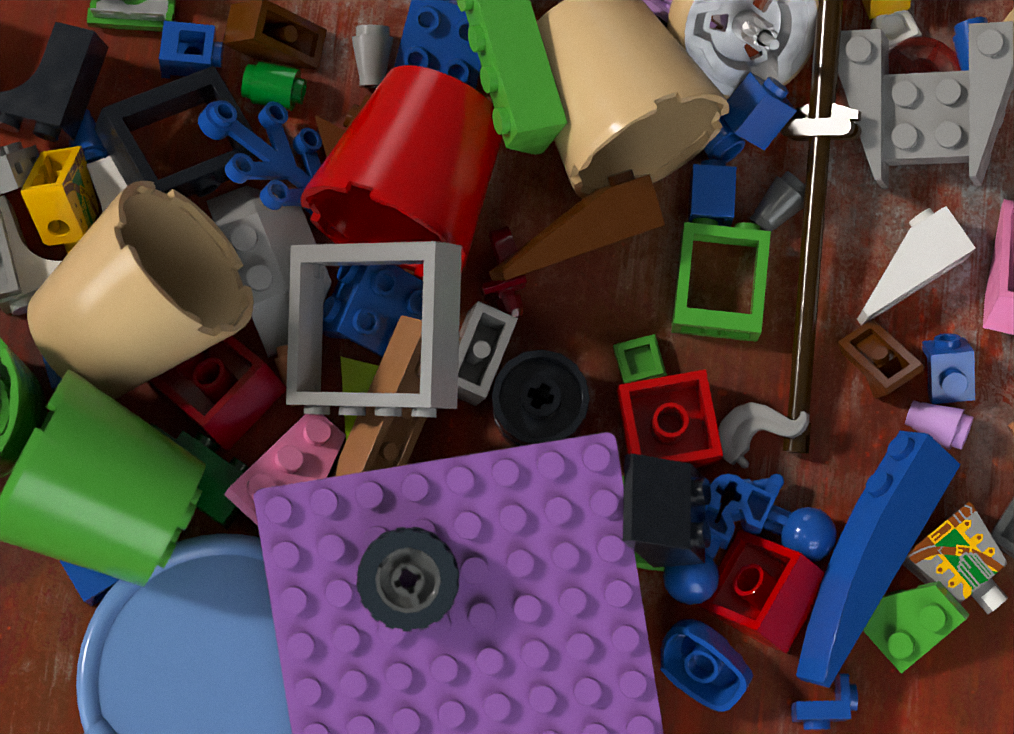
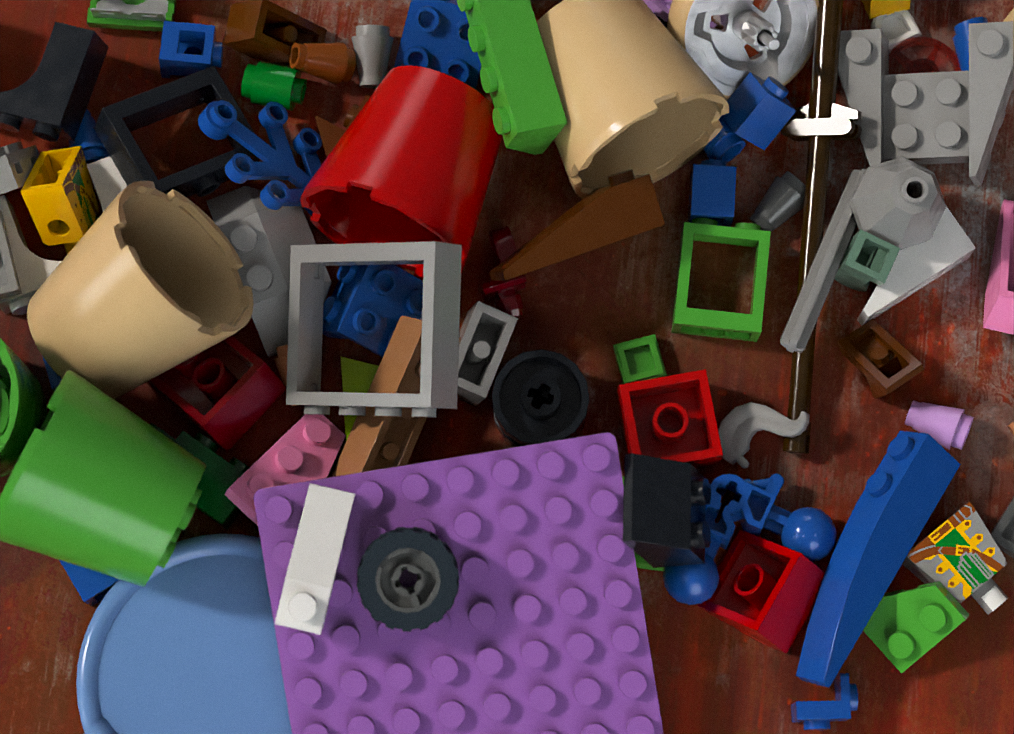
(315, 559): none -> white slope
(324, 60): none -> dark orange cone
(704, 665): blue piece -> none
(822, 271): none -> light grey axle
(866, 261): none -> sand green leg
(898, 202): none -> light grey cone
(950, 369): blue bracket -> none

